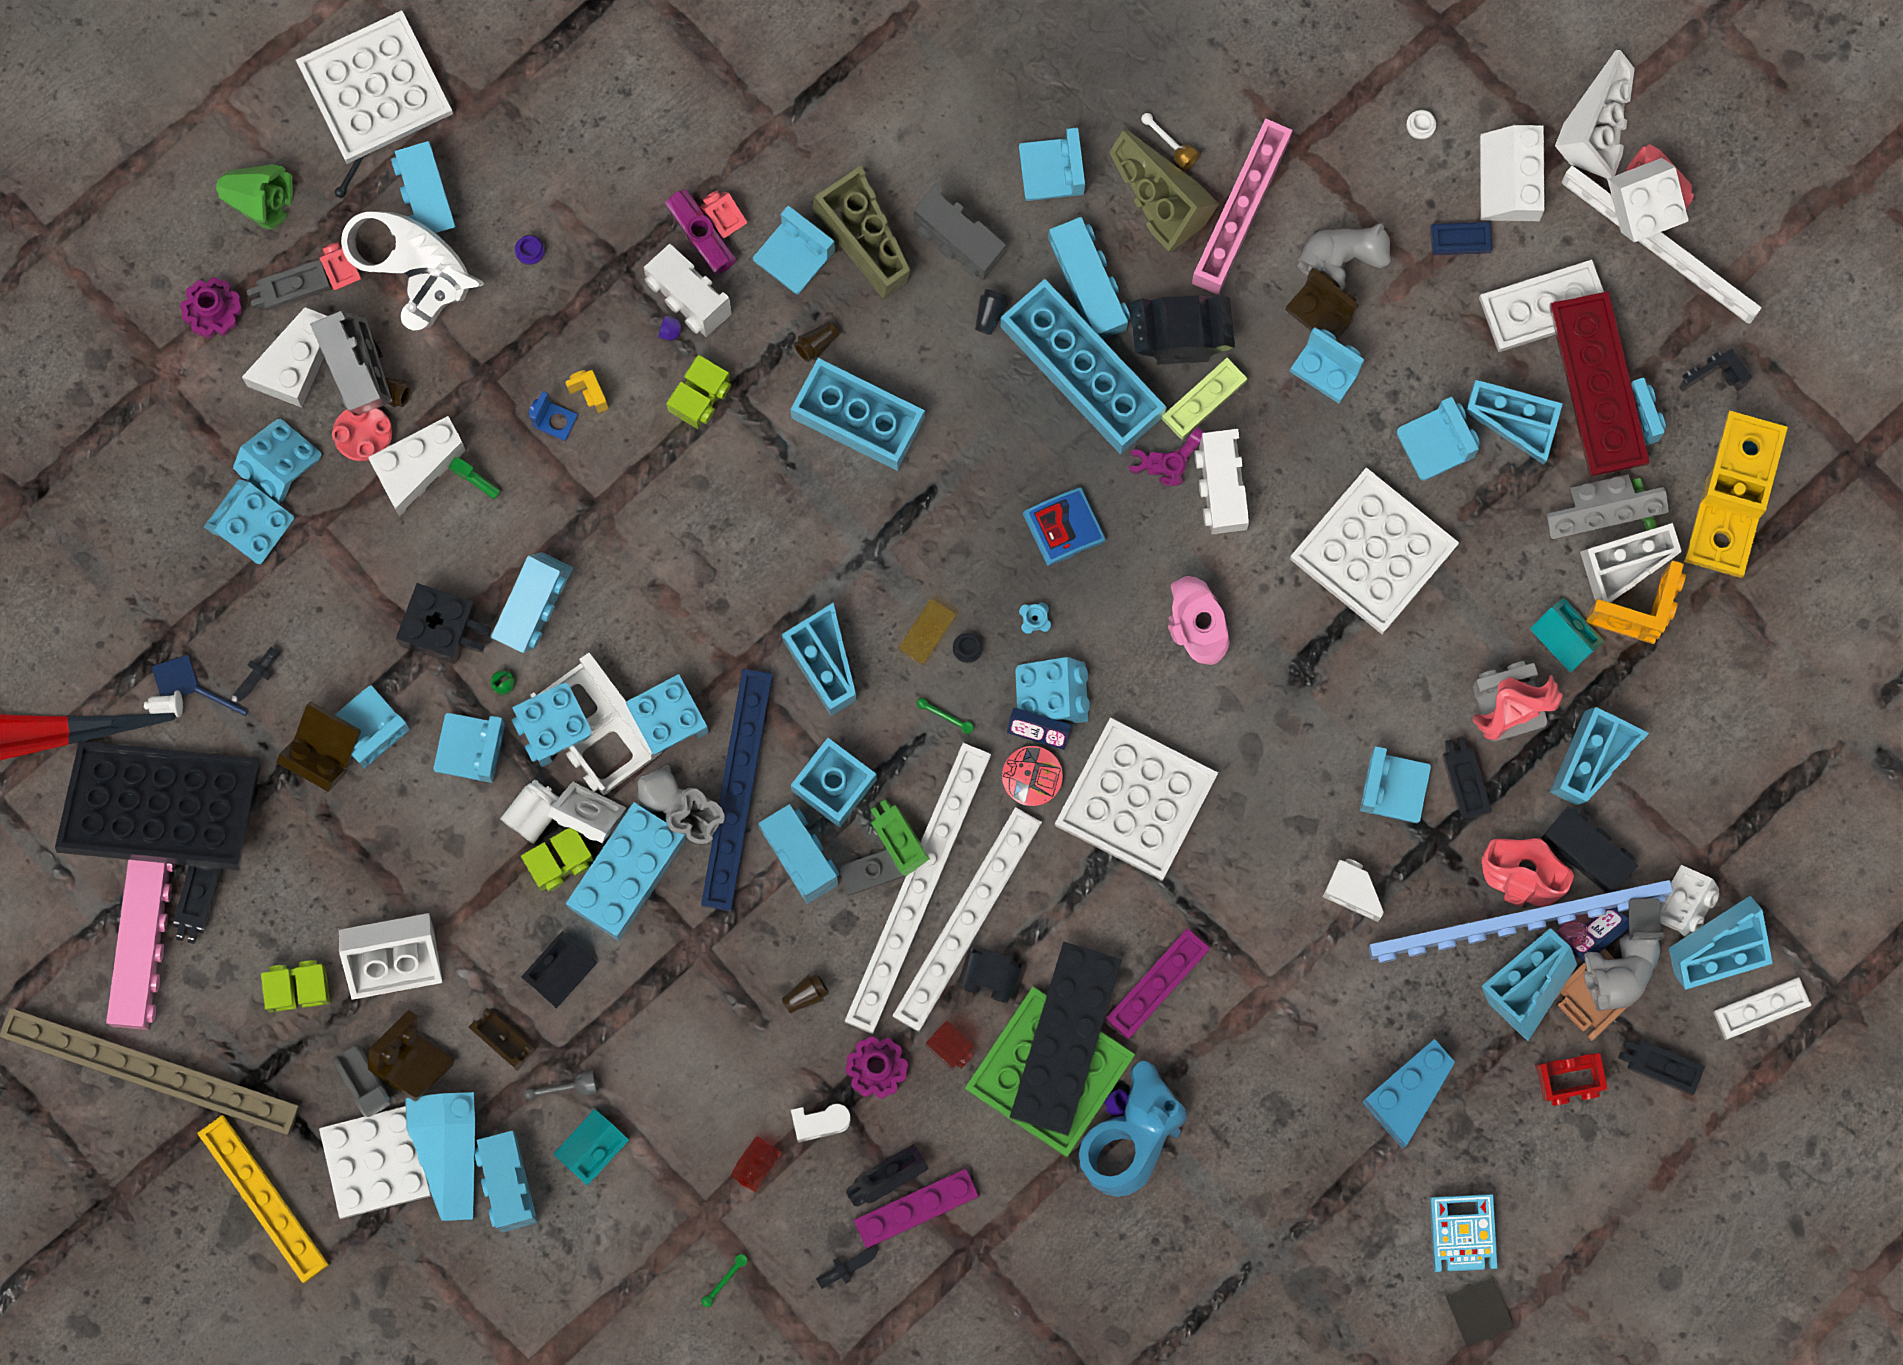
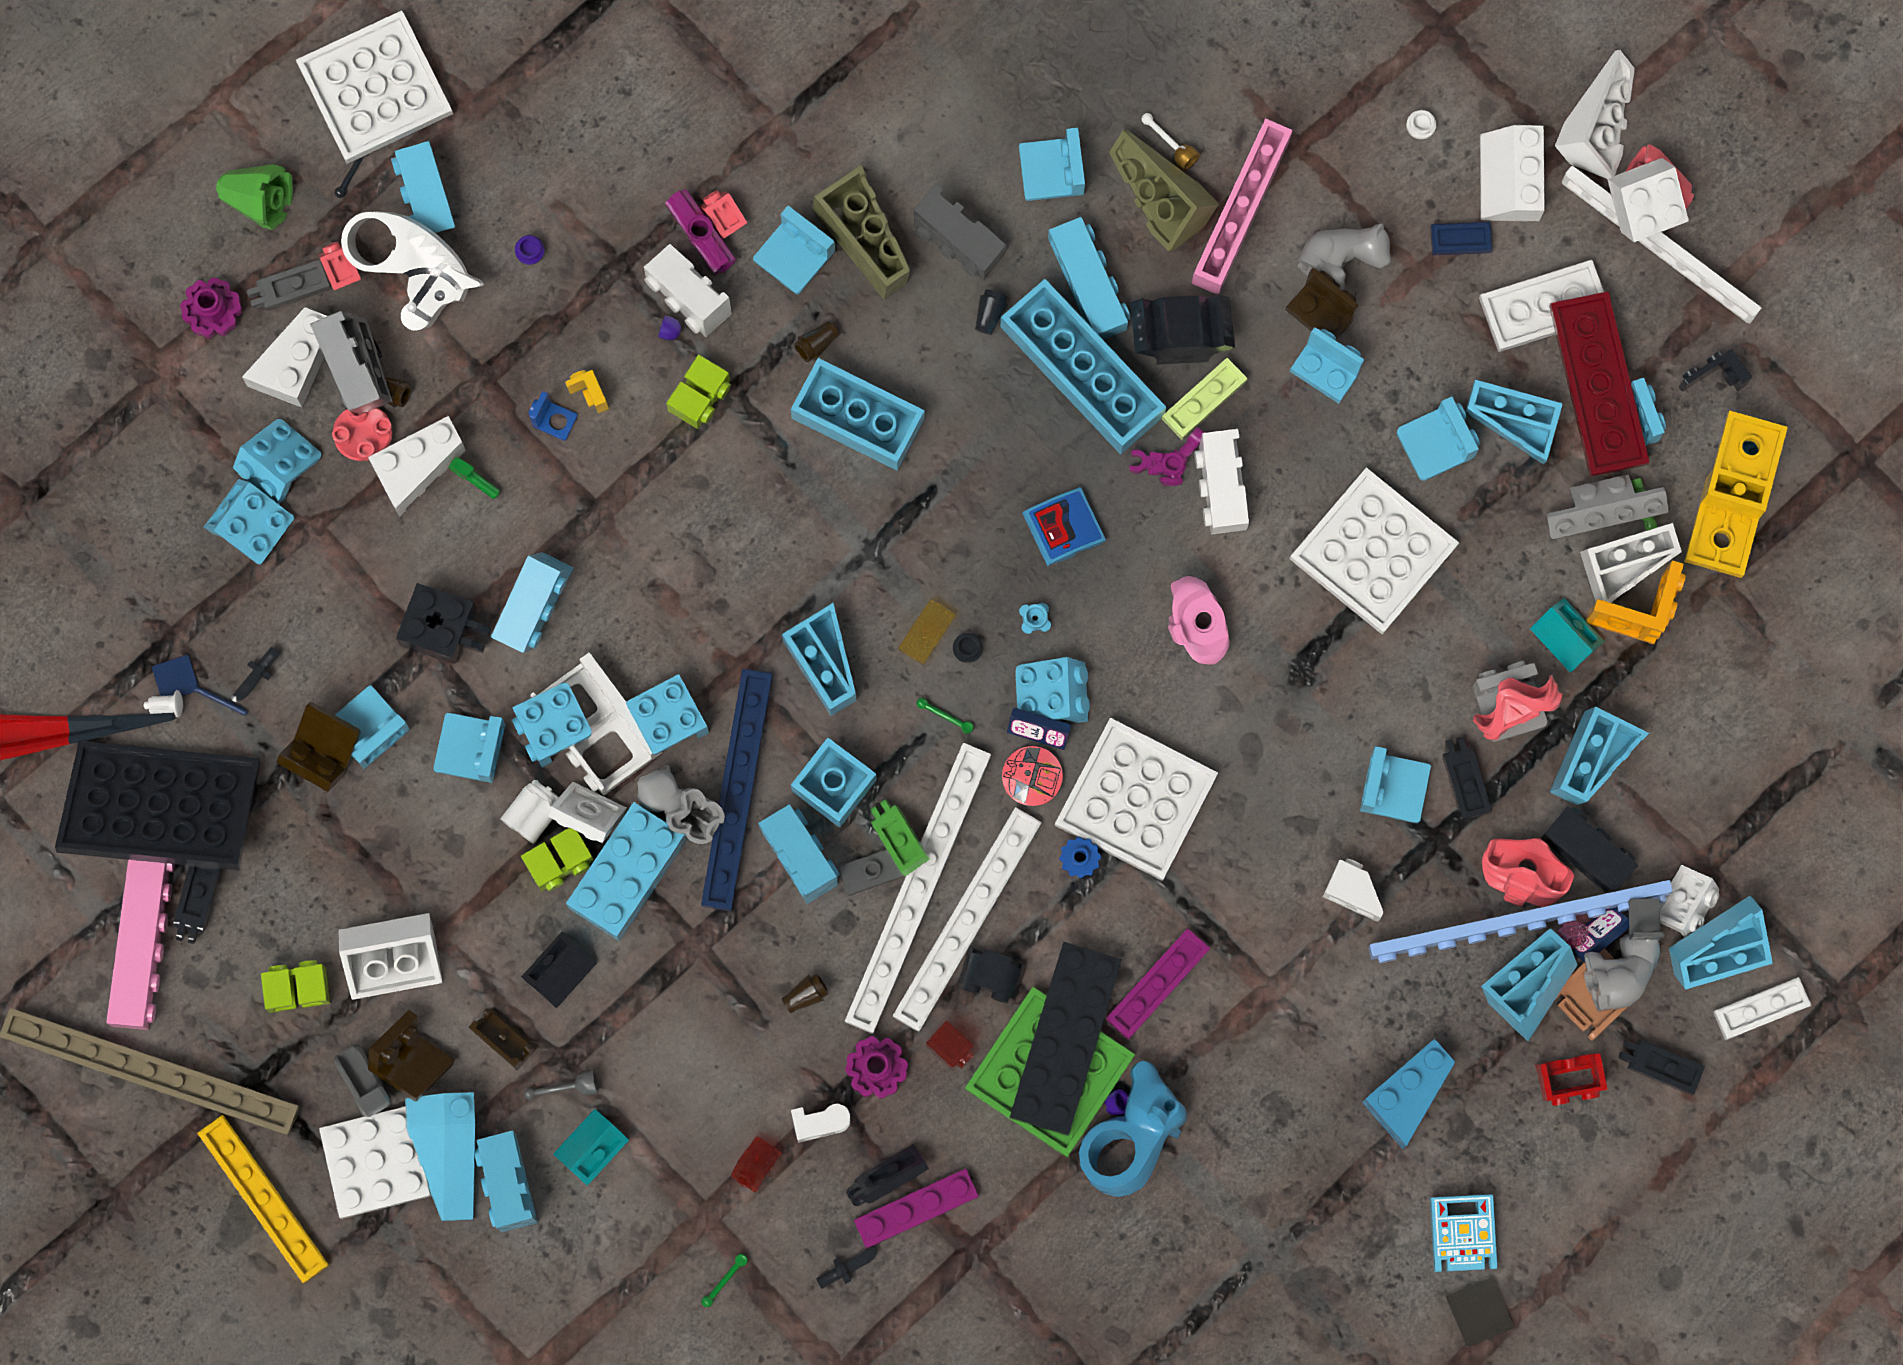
(505, 687): green hinge -> none
(1077, 868): none -> blue piece

